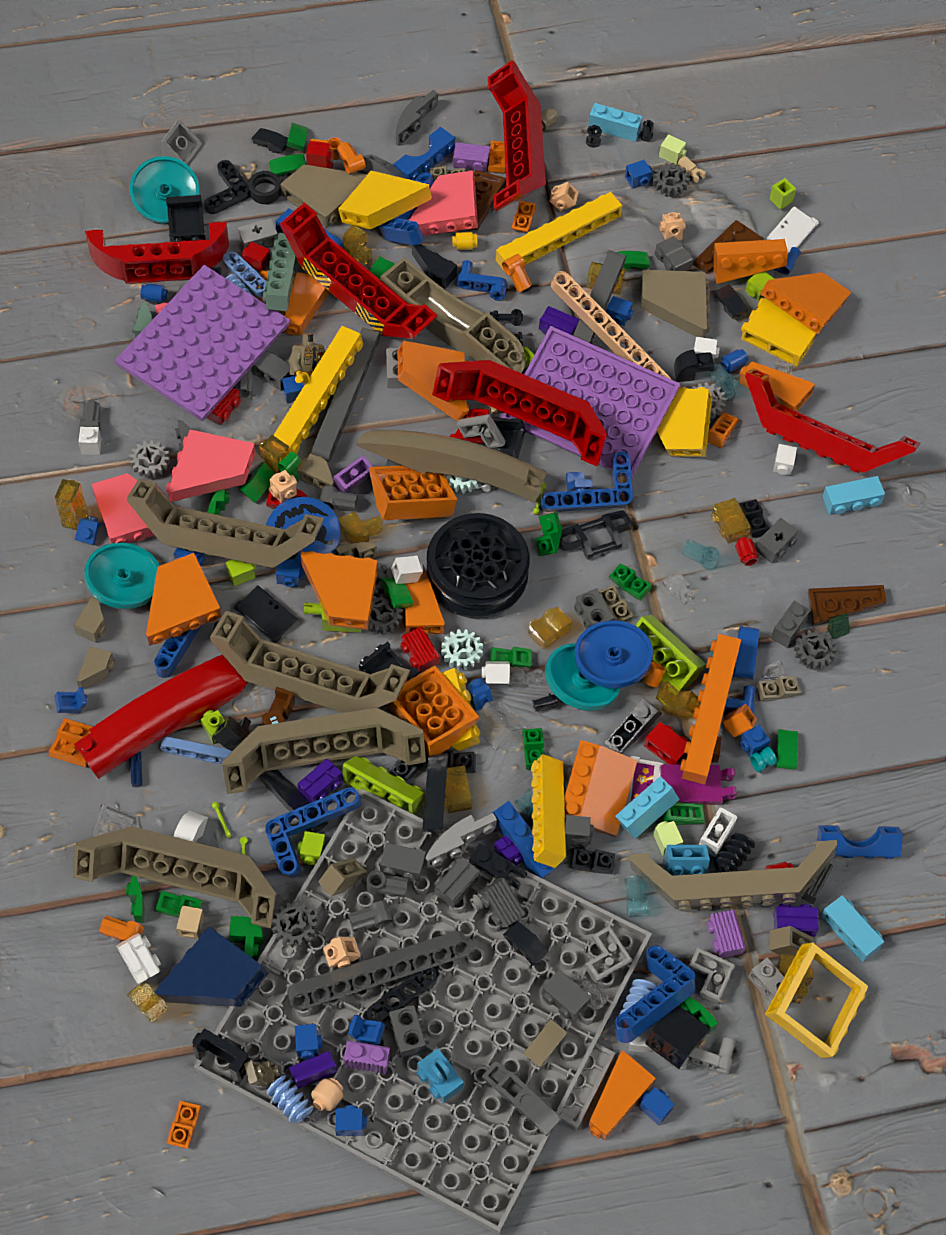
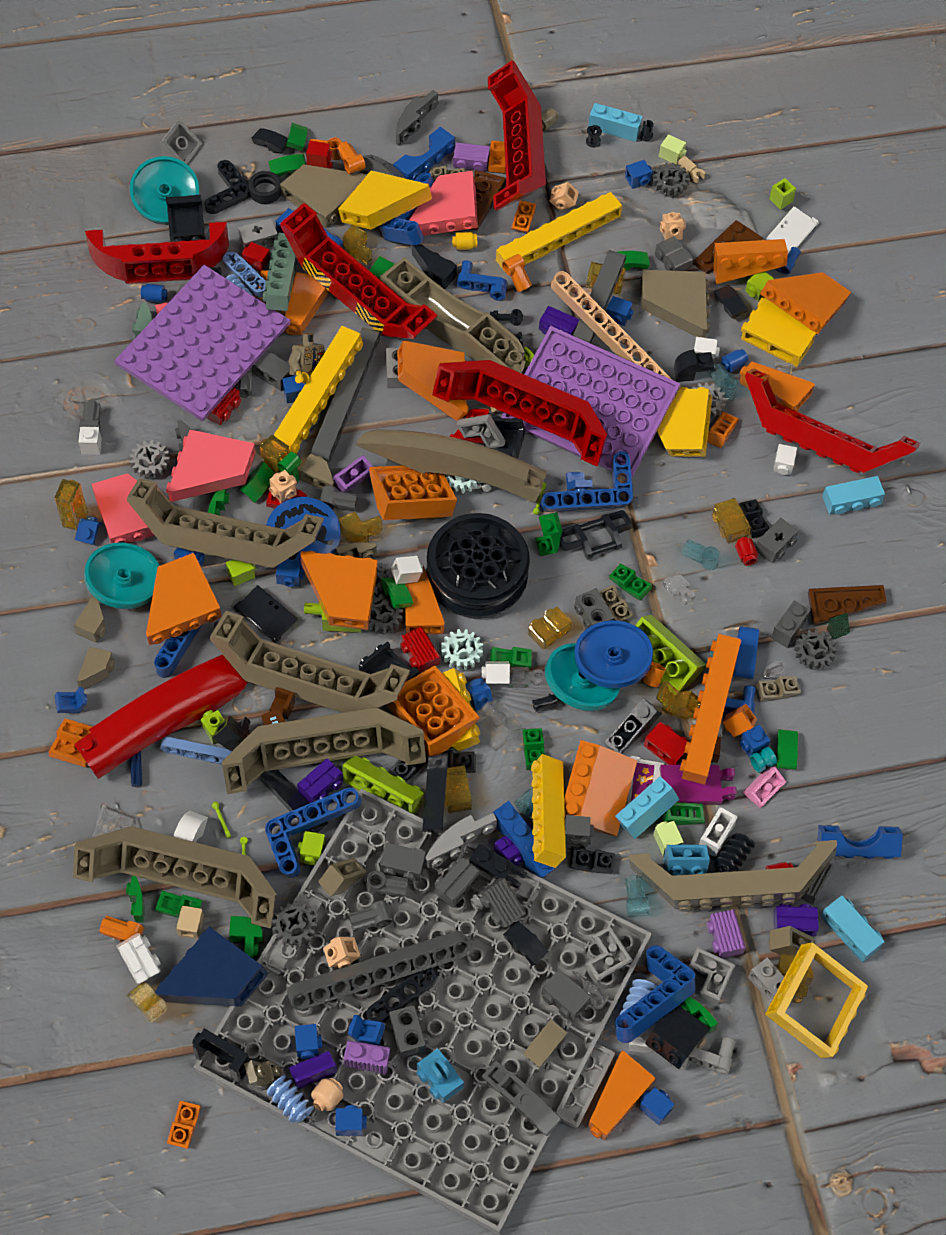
(764, 786): none -> bright pink slope

